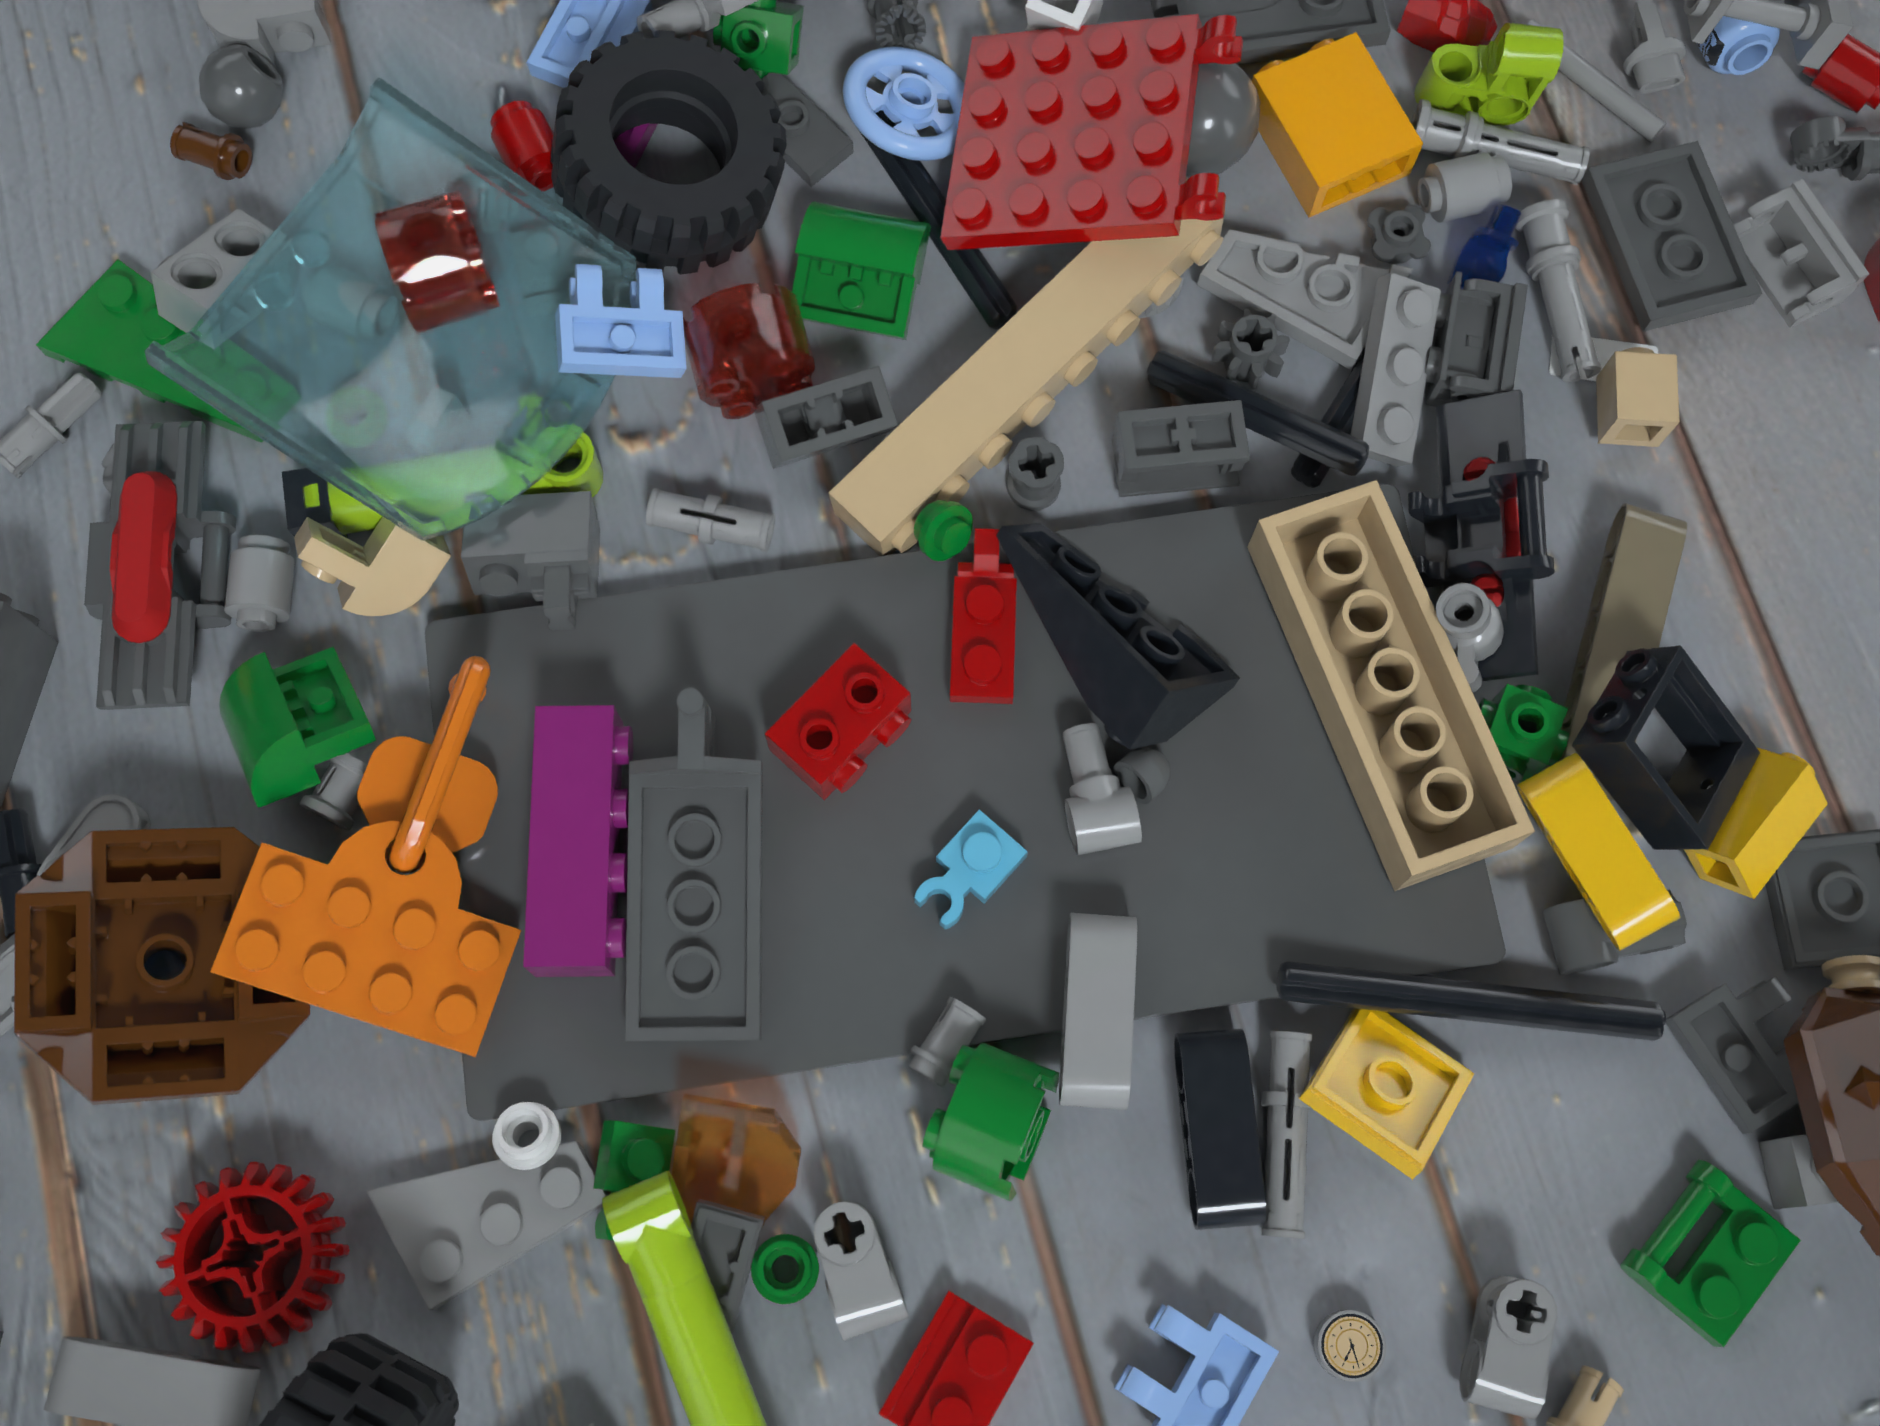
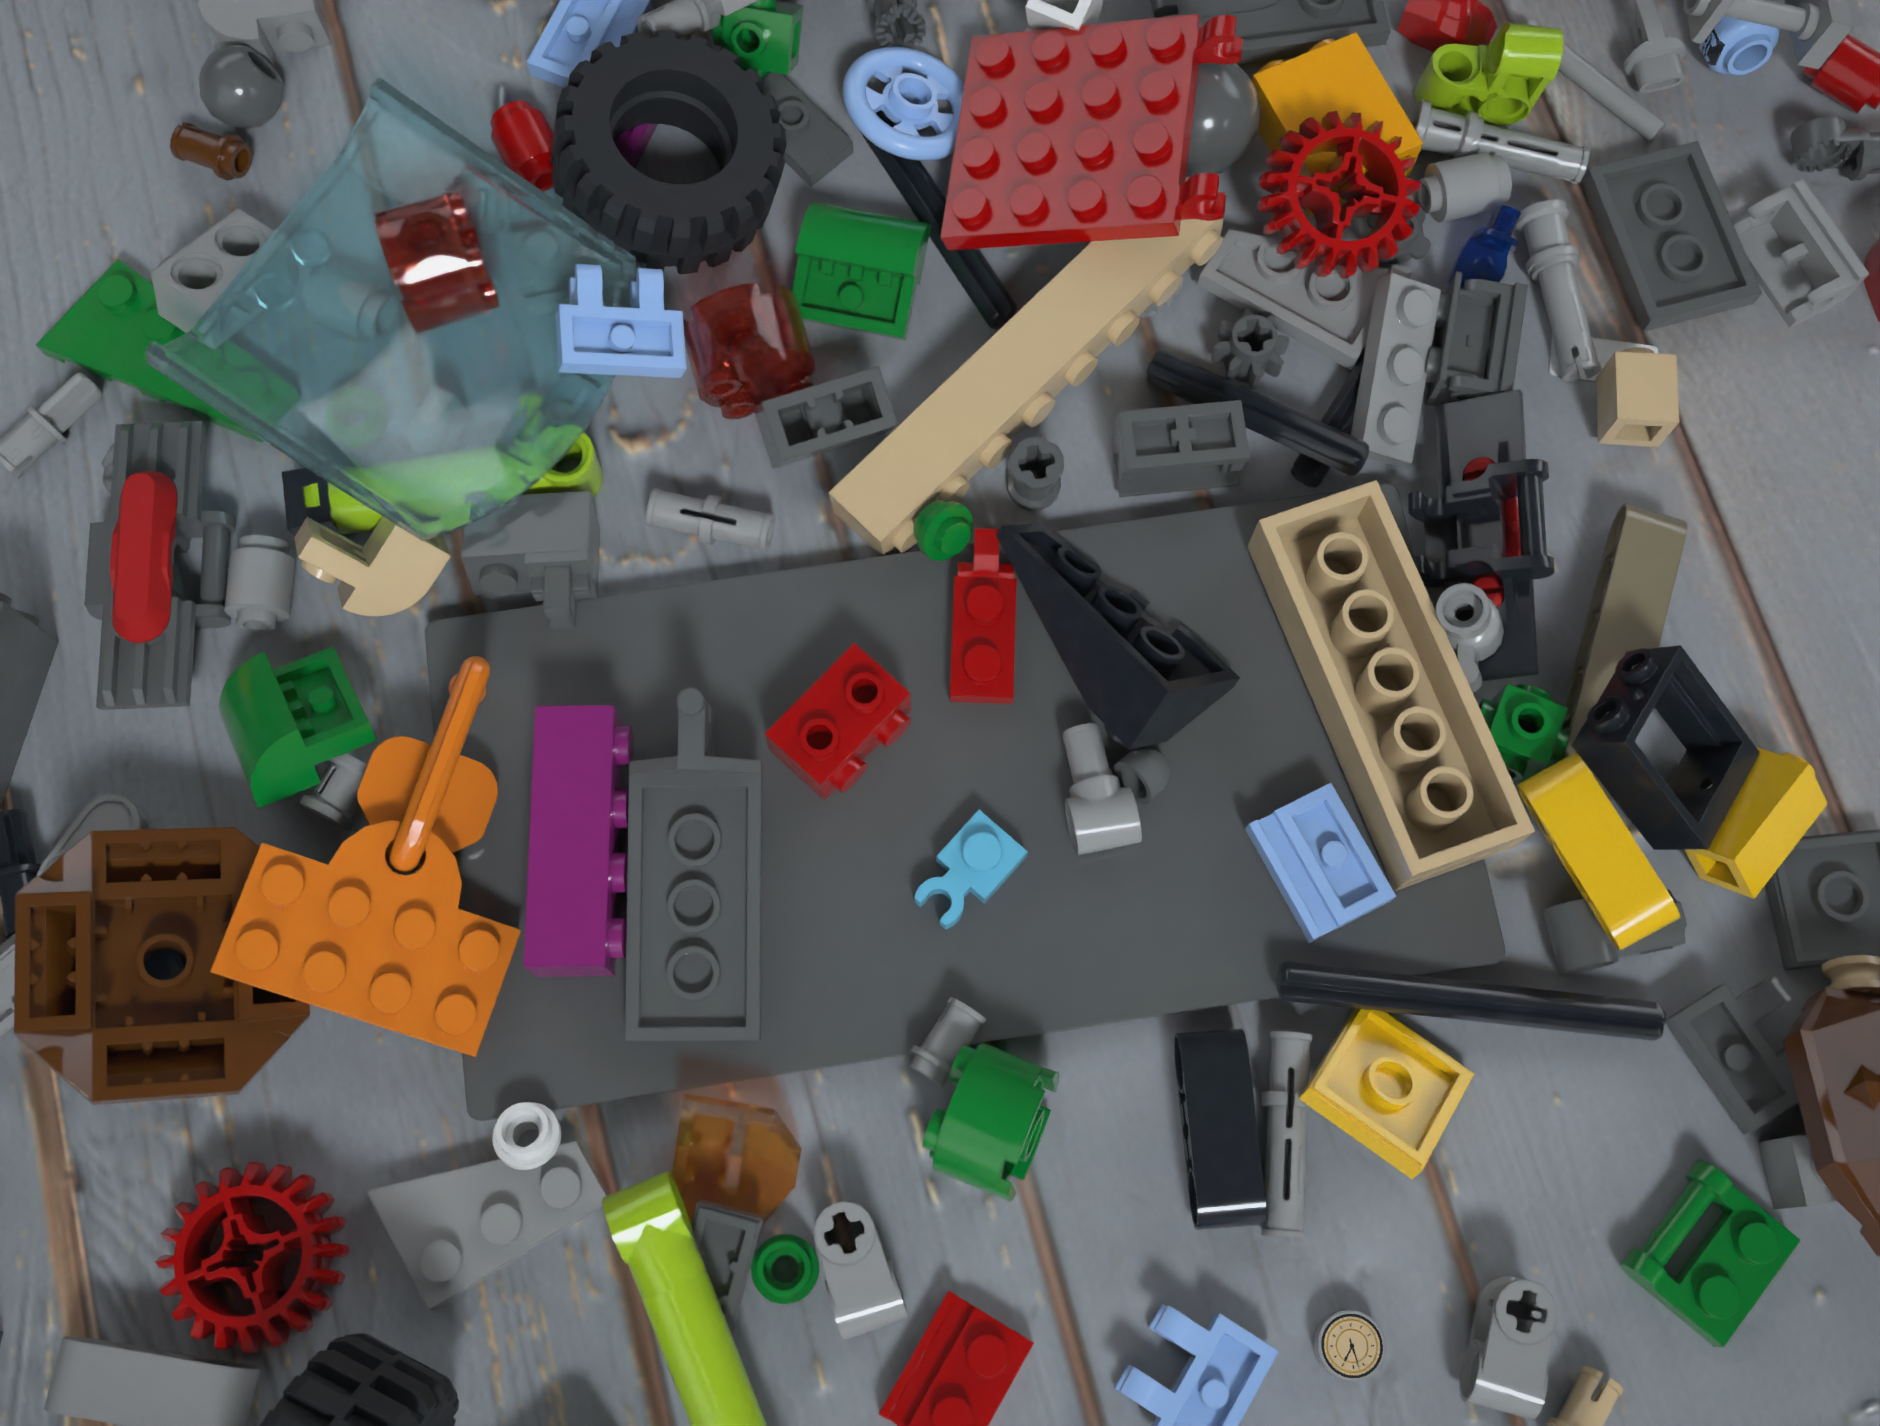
(629, 1156): green plate -> none
(1098, 1011): light grey beam -> none
(1320, 862): none -> light blue plate
(1384, 199): none -> red gear

